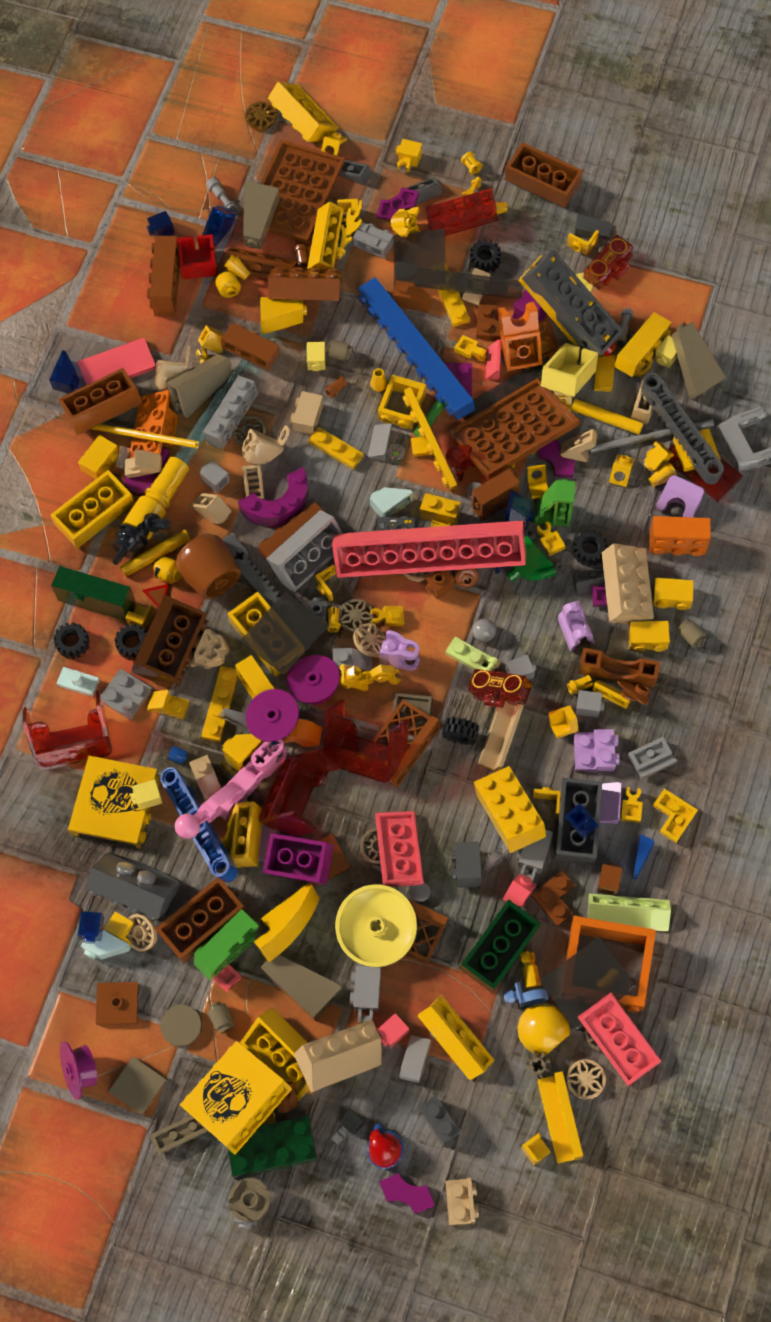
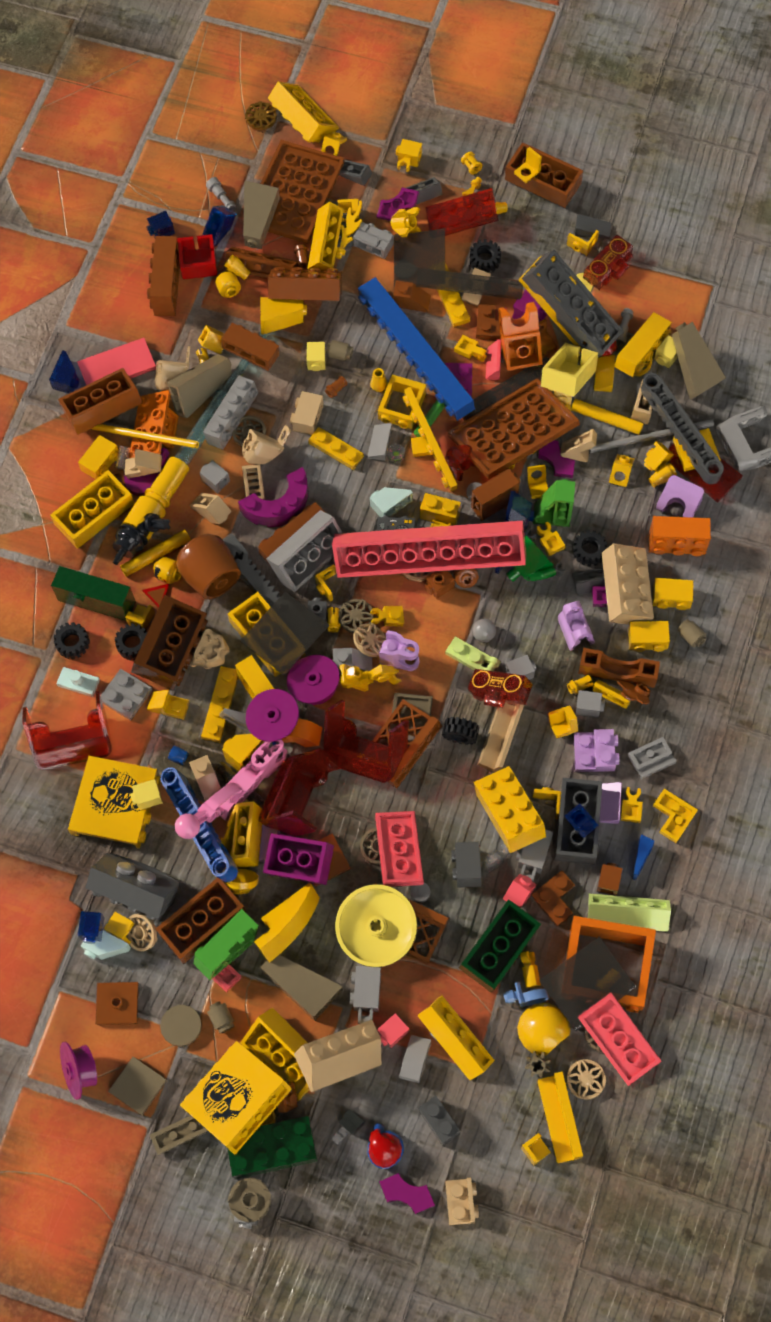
(244, 882): none -> yellow piece
(532, 163): none -> yellow bracket

